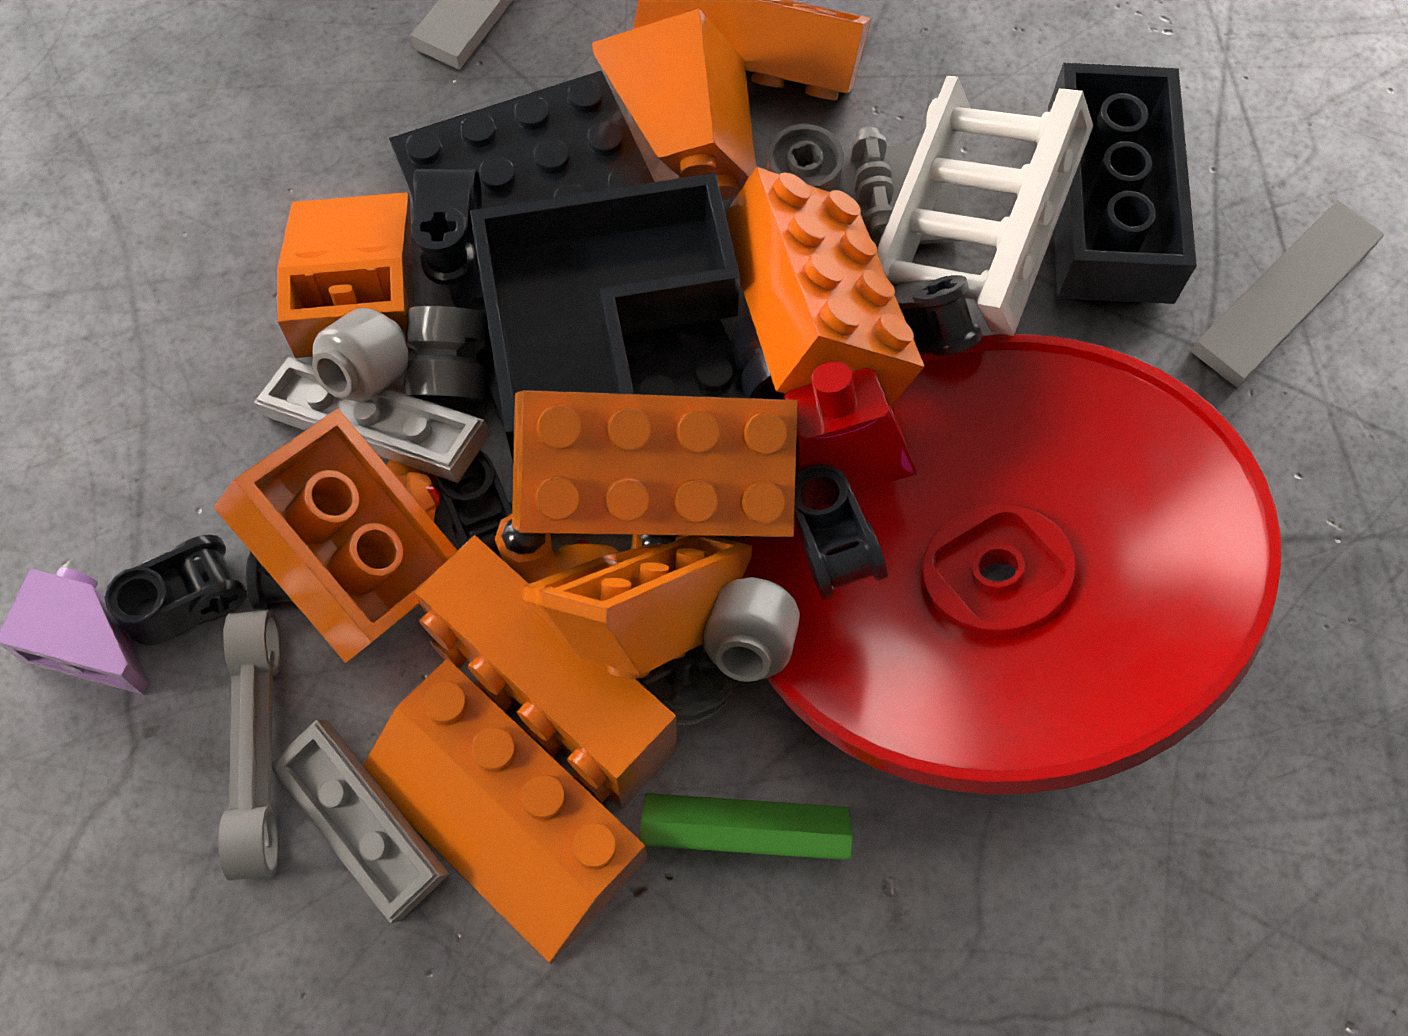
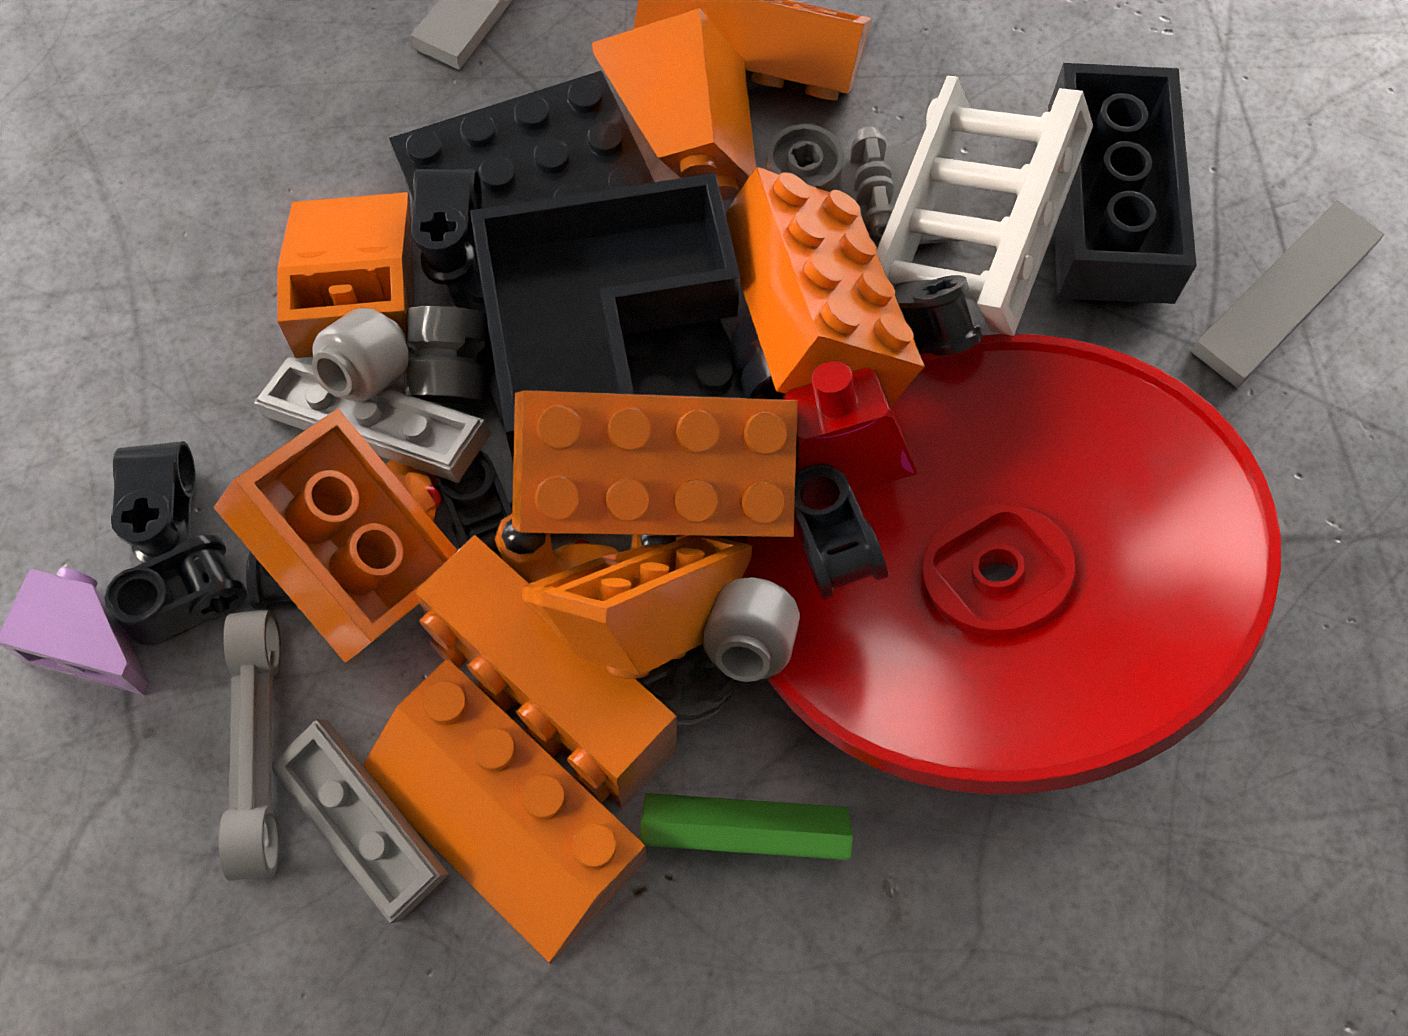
(153, 497): none -> black piece

